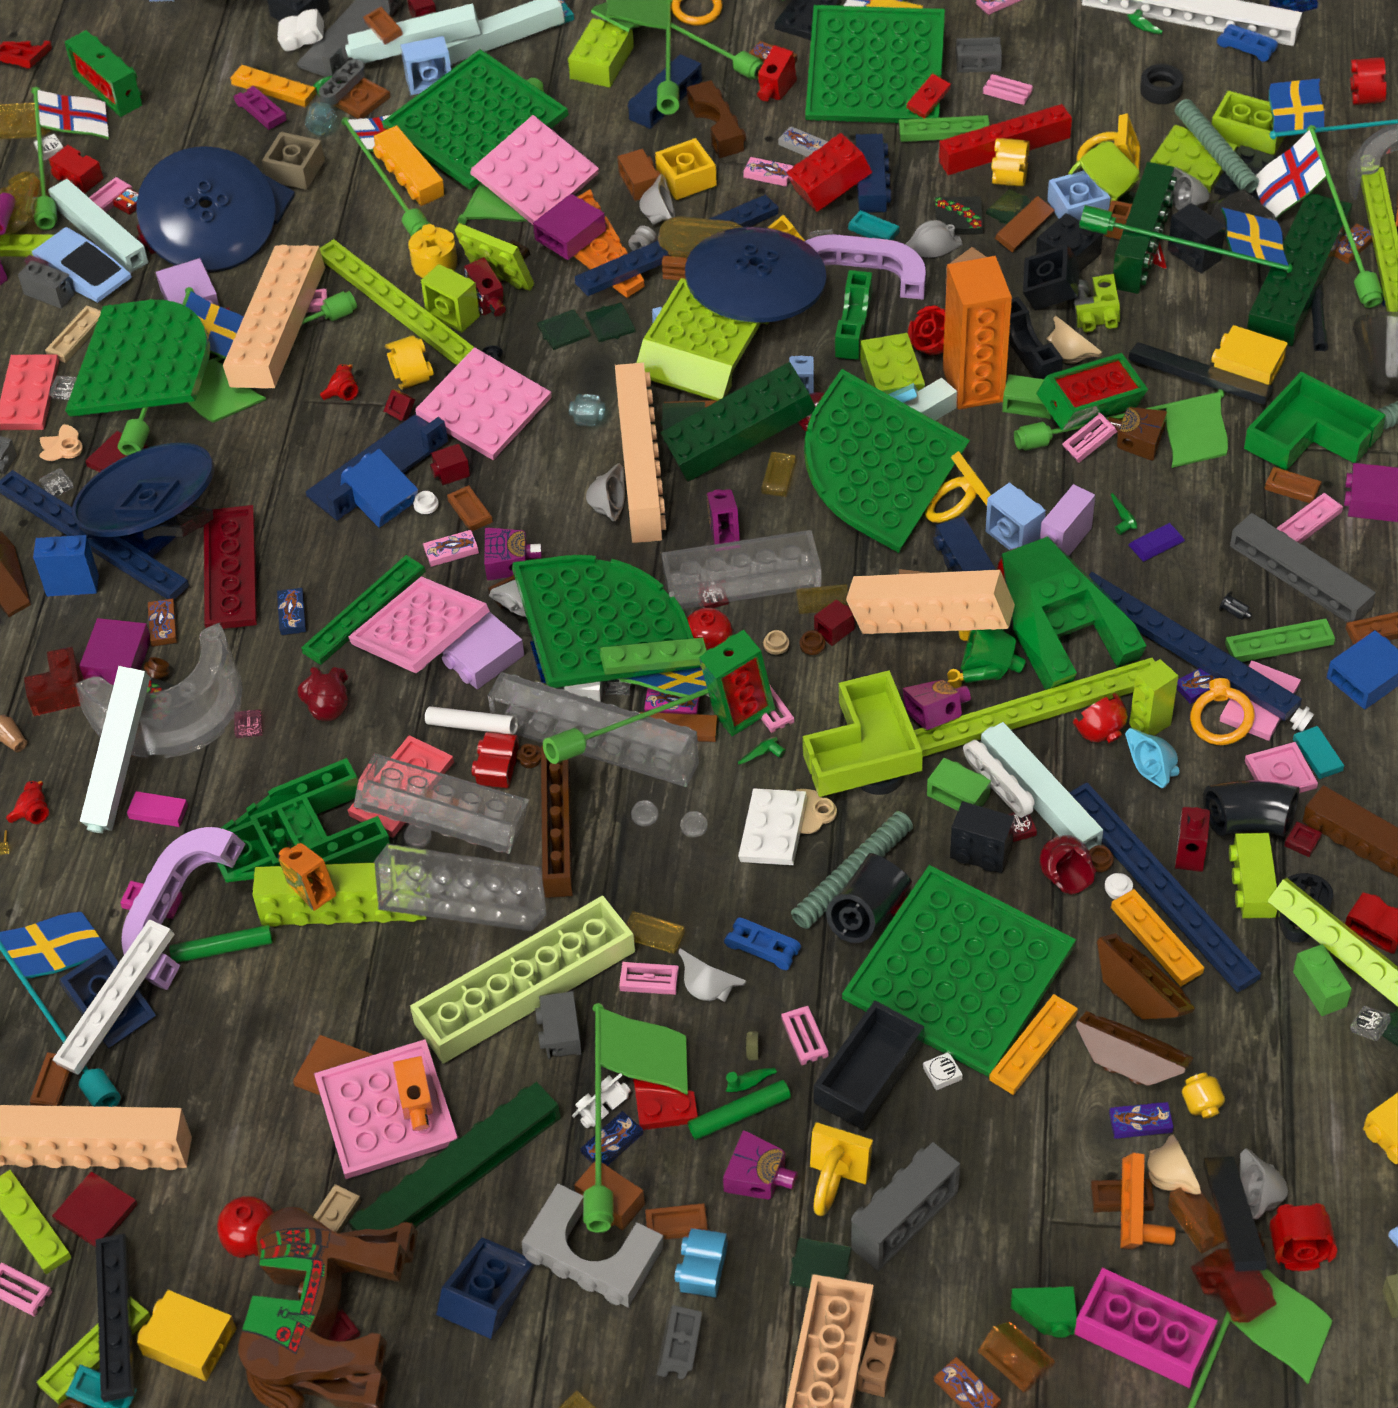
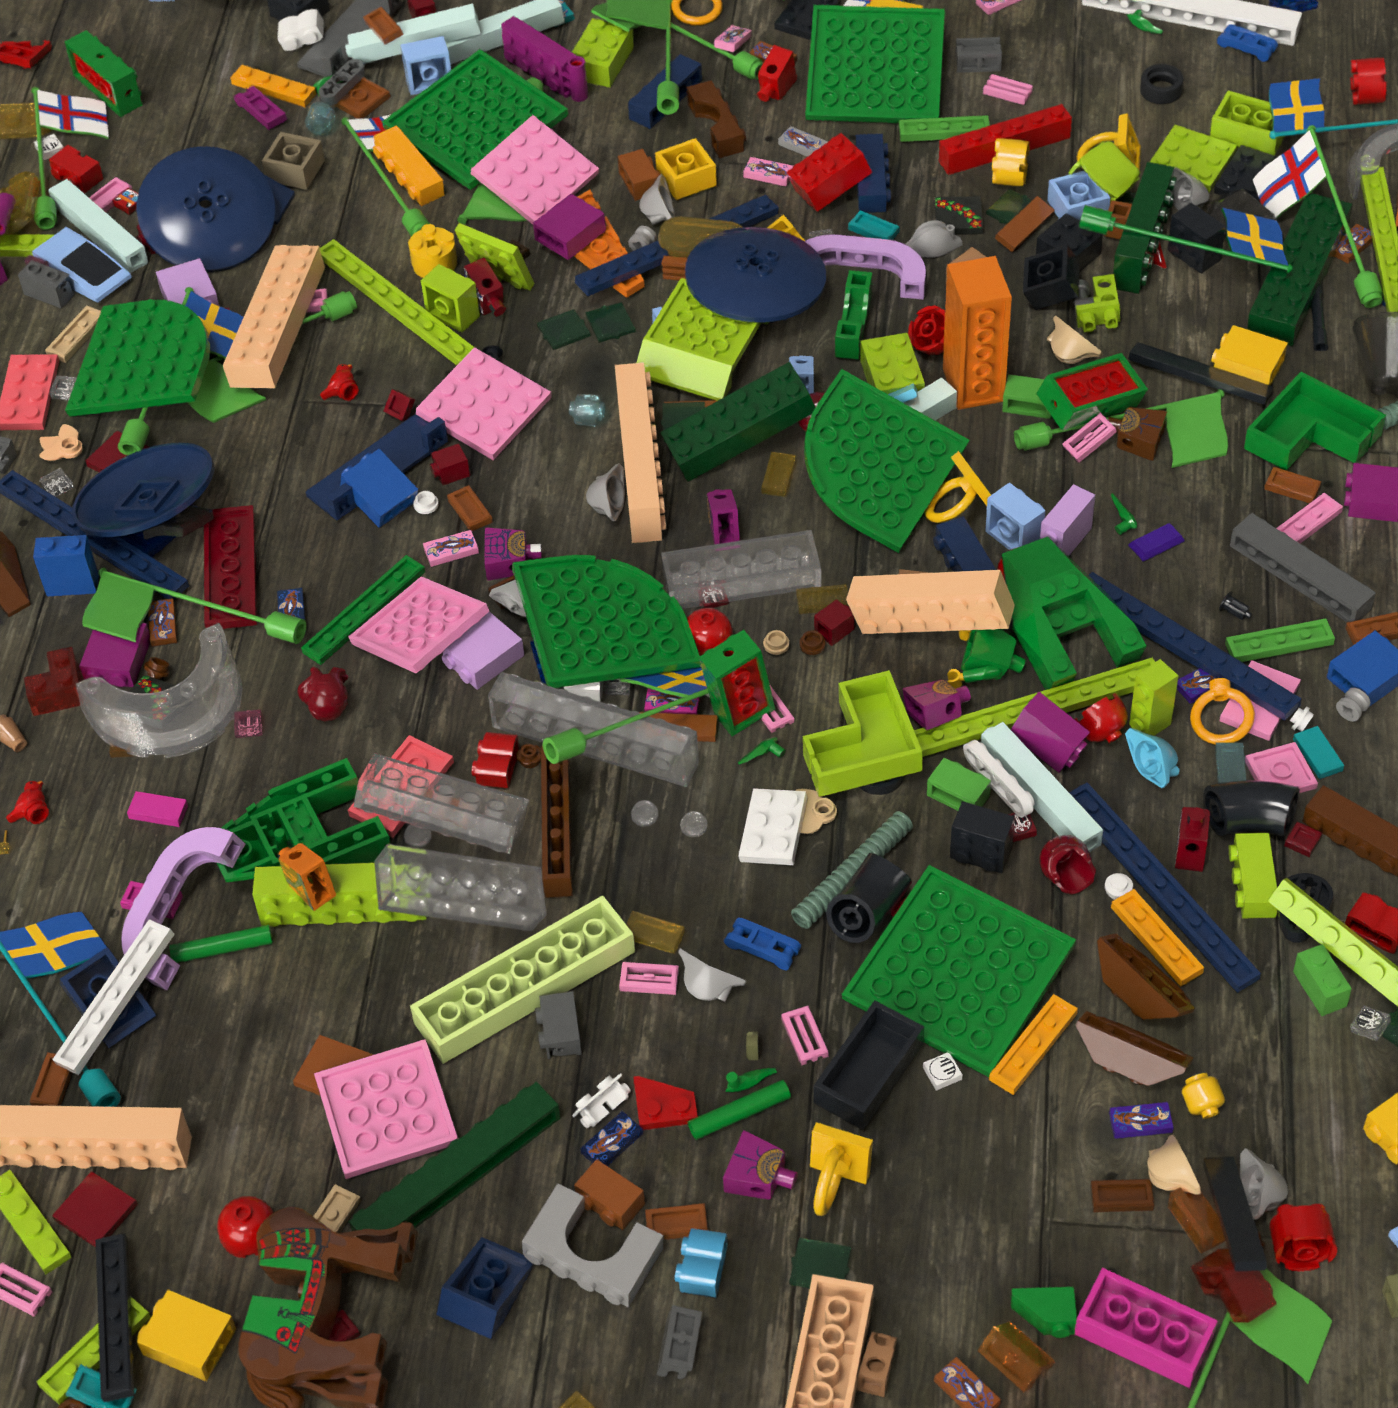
(114, 749): light aqua brick -> none
(124, 603): none -> bright green flag
(408, 361): yellow brick -> none
(413, 1085): orange torso -> none
(471, 720): white piece -> none
(544, 59): none -> magenta hinge
(638, 1052): bright green flag -> none
(652, 655): bright green plate -> none
(732, 38): none -> bright pink tile
(904, 1206): dark grey brick -> none
(928, 96): red plate -> none
(1038, 358): black arch -> none
(1050, 732): none -> magenta brick
(1101, 858): reddish brown plate -> none
(1133, 1229): orange piece -> none
(1216, 146): sand green piece -> none
(1230, 762): none -> clear light blue tile
(1353, 704): none -> light grey wheel

